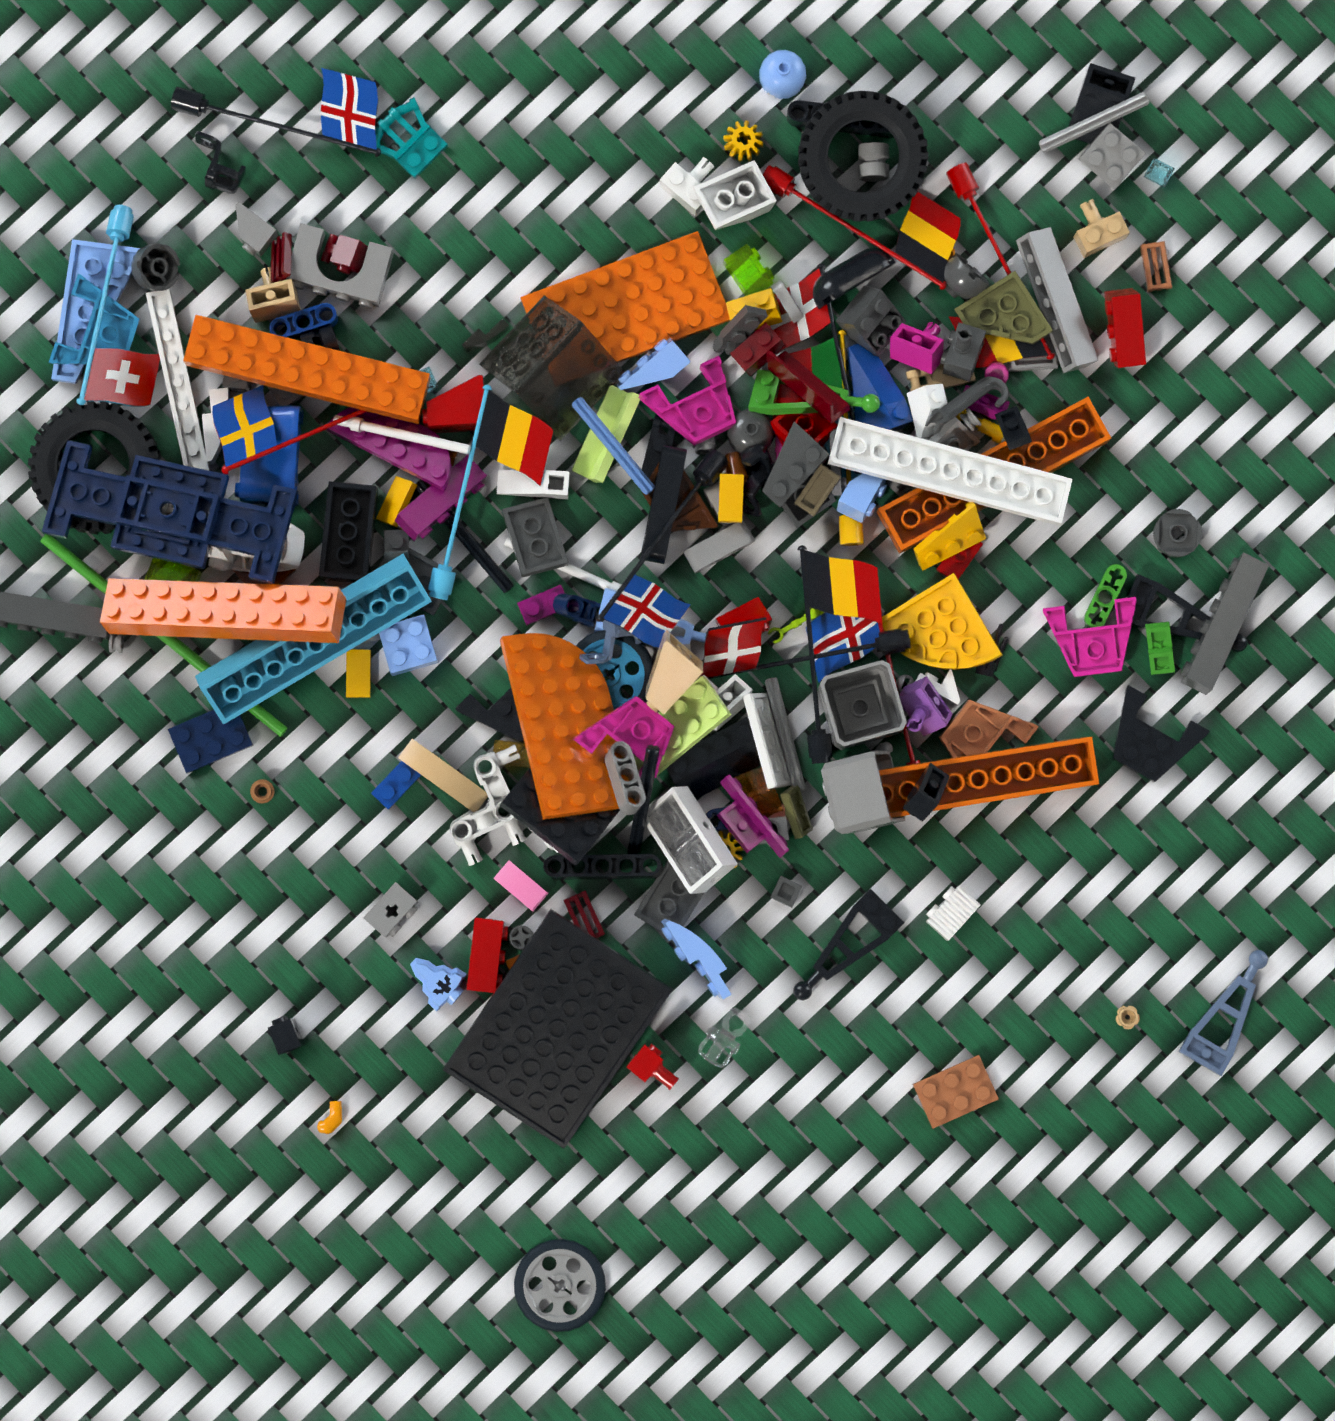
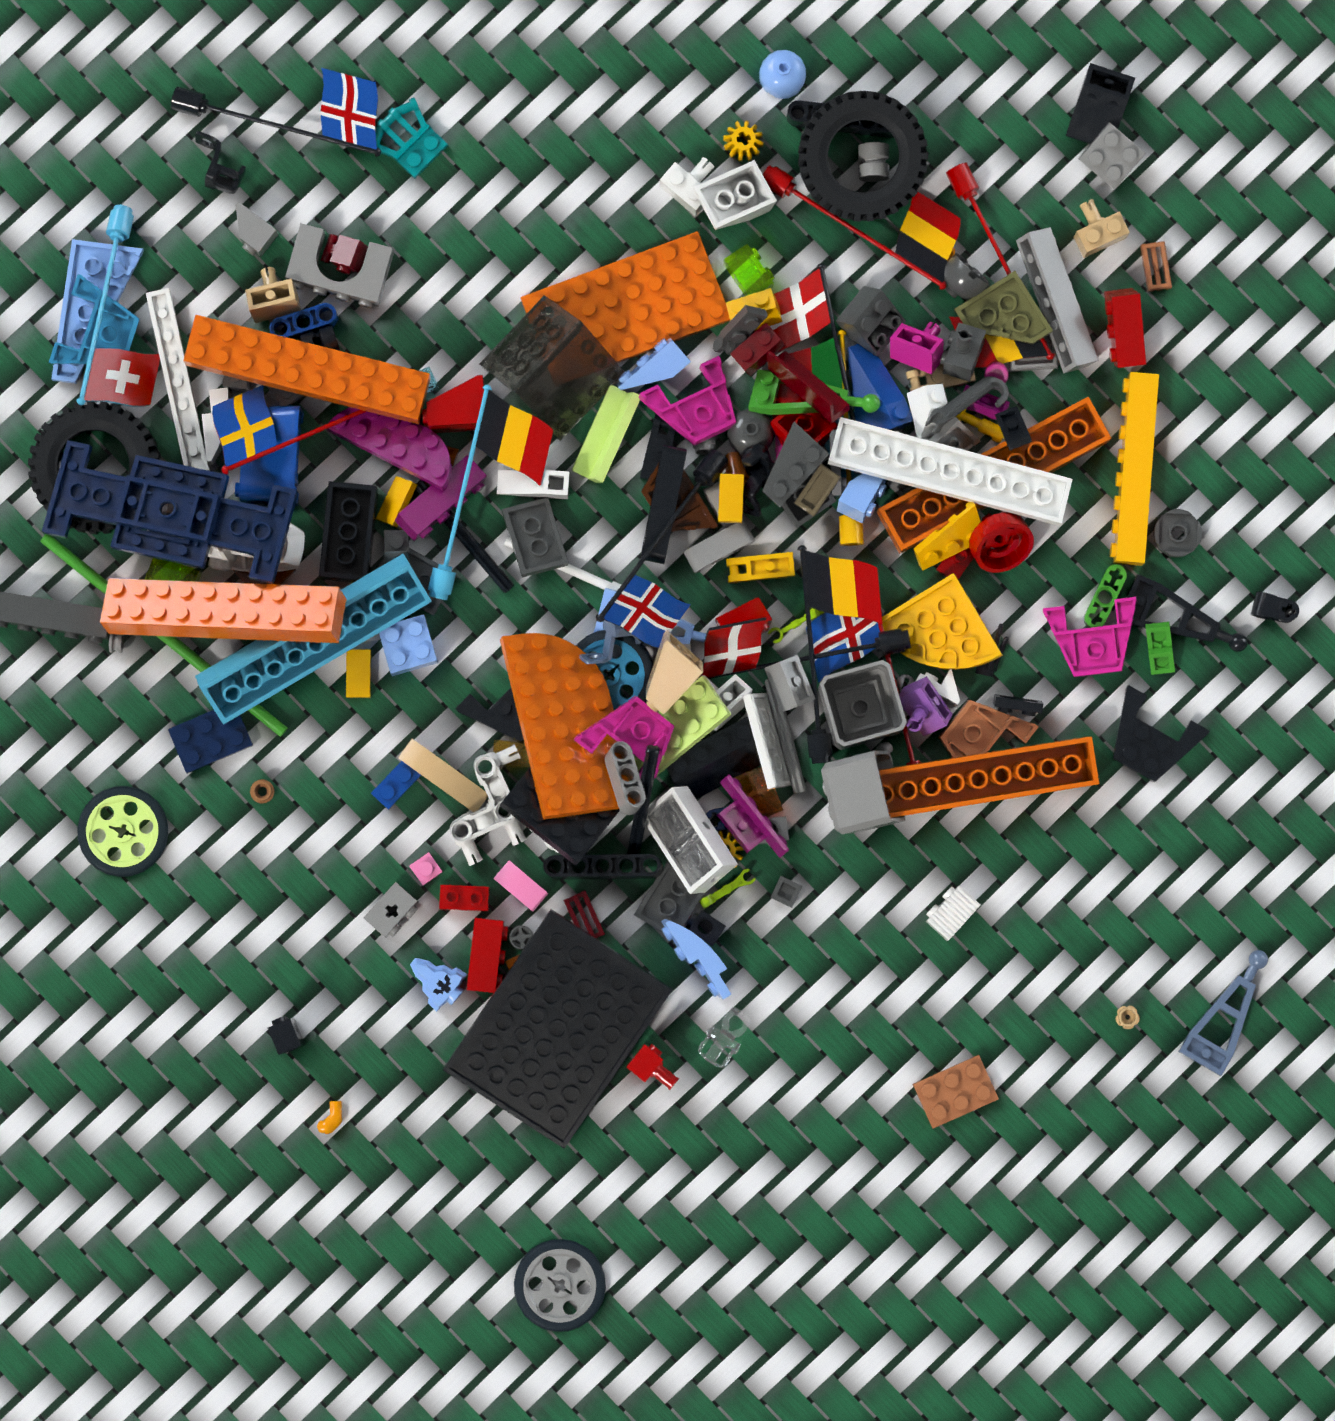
(128, 863): none -> wedge
(155, 267): dark grey cylinder -> none
(281, 257): dark red tile -> none
(358, 424): white bar -> none
(426, 868): none -> bright pink plate
(464, 898): none -> red brick
(479, 339): clear smoke slope -> none
(540, 605): magenta plate -> none
(579, 609): dark blue piece -> none
(613, 445): medium blue axle -> none
(717, 927): none -> black brick
(727, 889): none -> lime piece
(761, 567): none -> yellow plate
(787, 301): light grey beam -> none
(789, 683): none -> light grey panel
(796, 812): olive plate -> none
(850, 275): black brick -> none
(878, 915): black plate -> none
(926, 792): black slope -> none
(970, 419): light grey bush -> none
(995, 532): none -> red piece
(1007, 703): none -> black plate
(1094, 122): light grey axle -> none
(1135, 468): none -> yellow brick
(1159, 172): clear light blue slope -> none
(1224, 623): dark grey brick -> none
(1270, 607): none -> black piece

